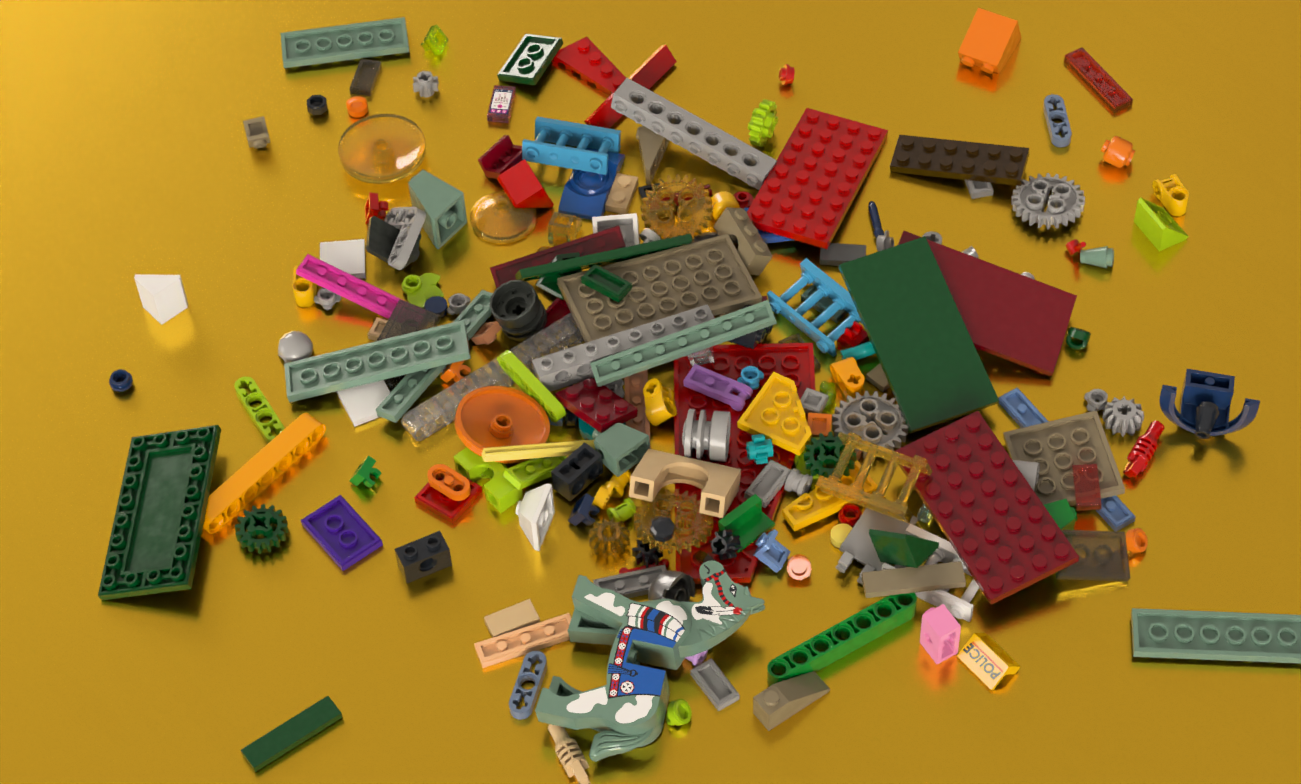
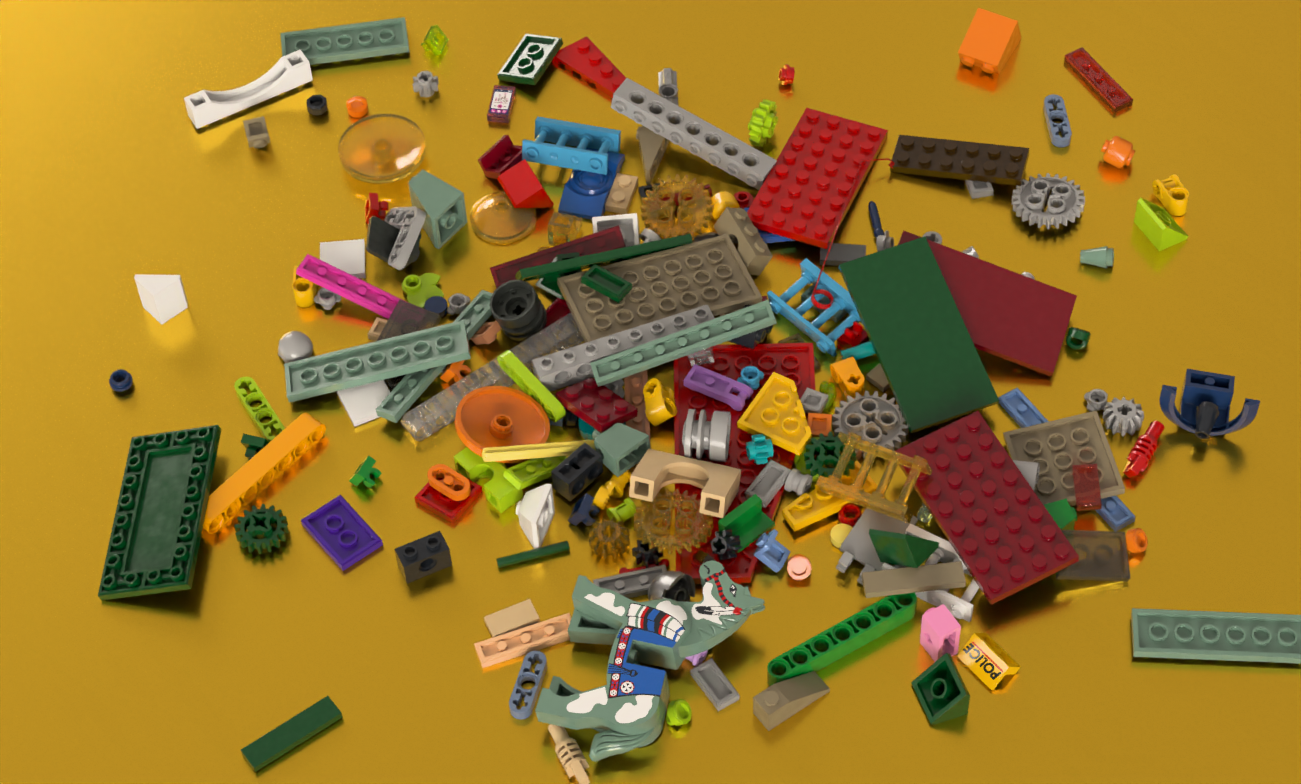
(253, 444): none -> dark green tile
(285, 75): none -> white arch
(365, 77): clear smoke tile -> none
(533, 554): none -> dark green bar
(645, 75): red tile -> none
(662, 529): black tile -> none
(668, 85): none -> light grey piece
(824, 292): none -> red piece
(942, 691): none -> dark green slope
(1074, 246): red hand -> none

